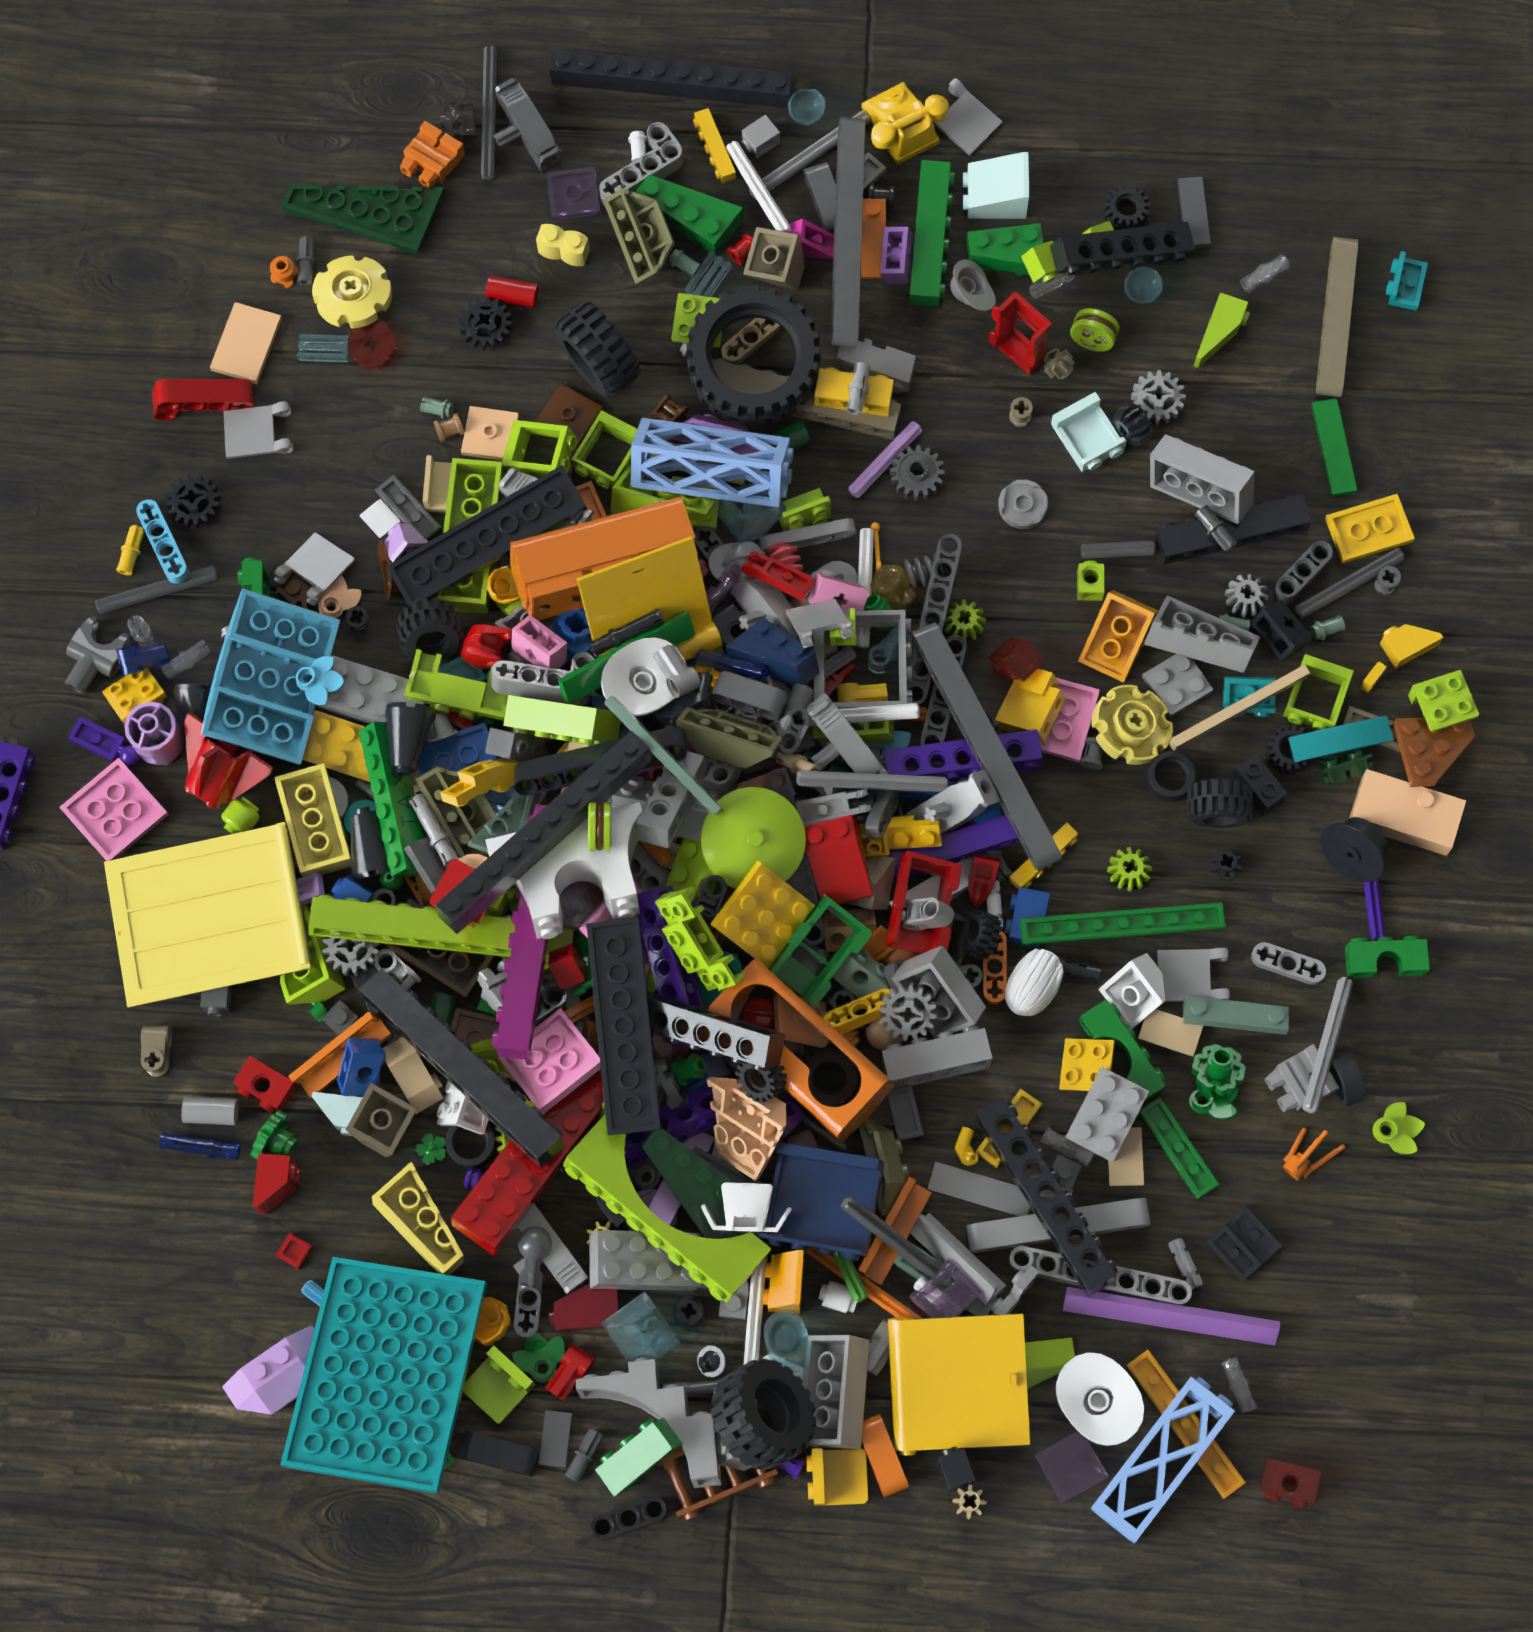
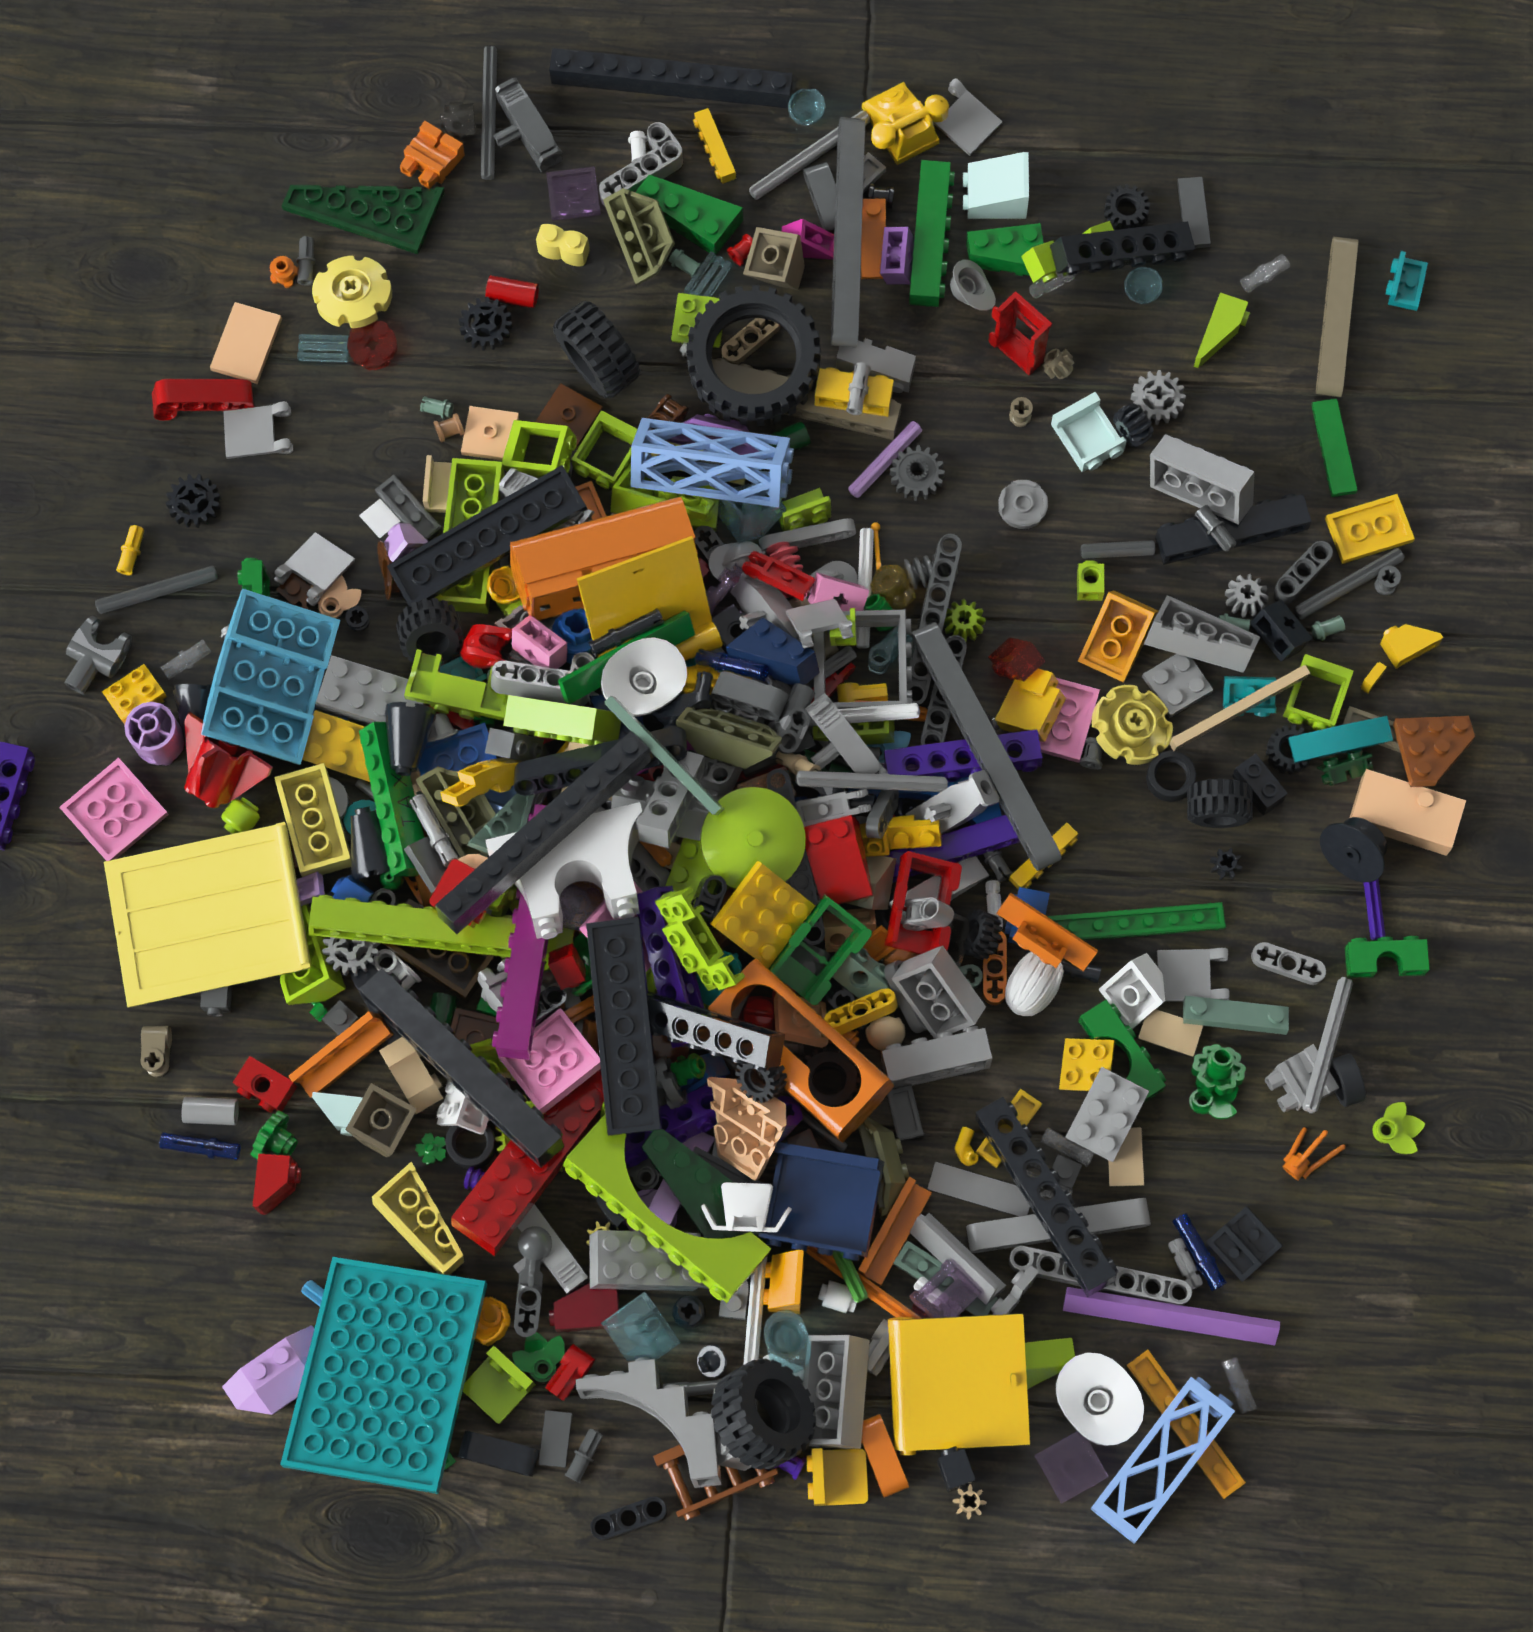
(102, 742): dark purple plate -> none
(136, 658): clear blue piece -> none
(140, 630): clear pin -> none
(162, 541): medium azure beam -> none
(294, 1251): red tile -> none
(323, 680): medium azure plate -> none
(360, 1066): blue brick -> none
(599, 827): lime head -> none
(638, 1455): wedge -> none
(679, 677): light grey piece -> none
(758, 187): white axle -> none
(760, 137): light grey brick -> none
(890, 1236): dark grey axle -> none
(918, 1011): light grey gear -> none
(982, 877): red plate -> none
(1045, 936): none -> orange bracket
(1094, 330): lime head -> none
(1122, 862): lime gear -> none
(1178, 1148): green tile -> none
(1197, 1248): none -> clear blue pin
(1305, 1480): clear red brick -> none
(1444, 700): lime bracket -> none

